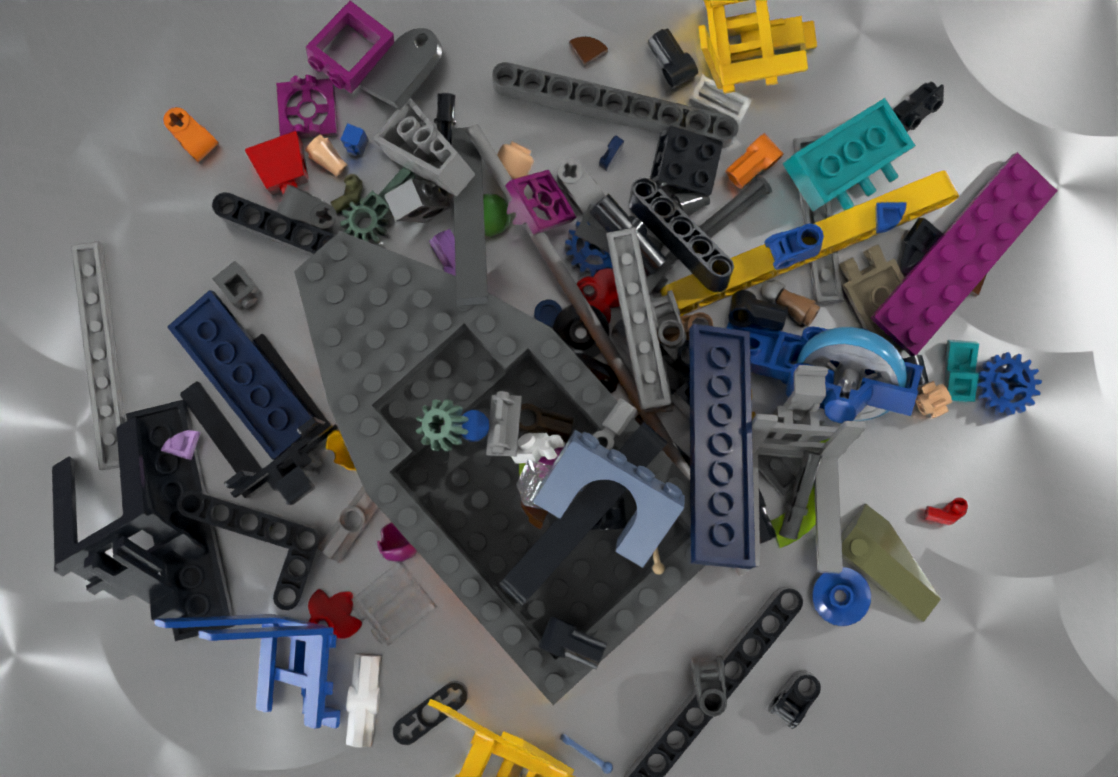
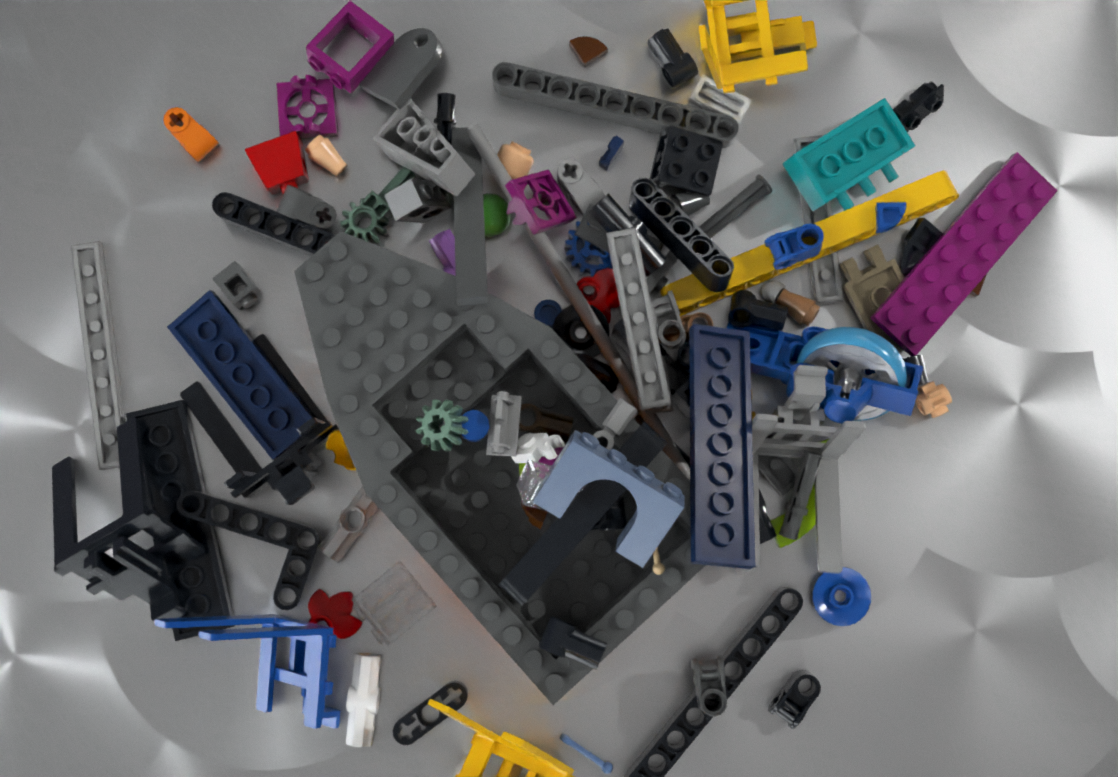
(182, 444): lavender tile -> none
(352, 193): olive arm -> none
(354, 140): blue piece -> none
(394, 545): magenta hair -> none
(759, 156): orange piece -> none
(882, 557): olive wedge -> none
(949, 514): red arm -> none
(960, 369): teal slope -> none
(1018, 375): blue gear -> none

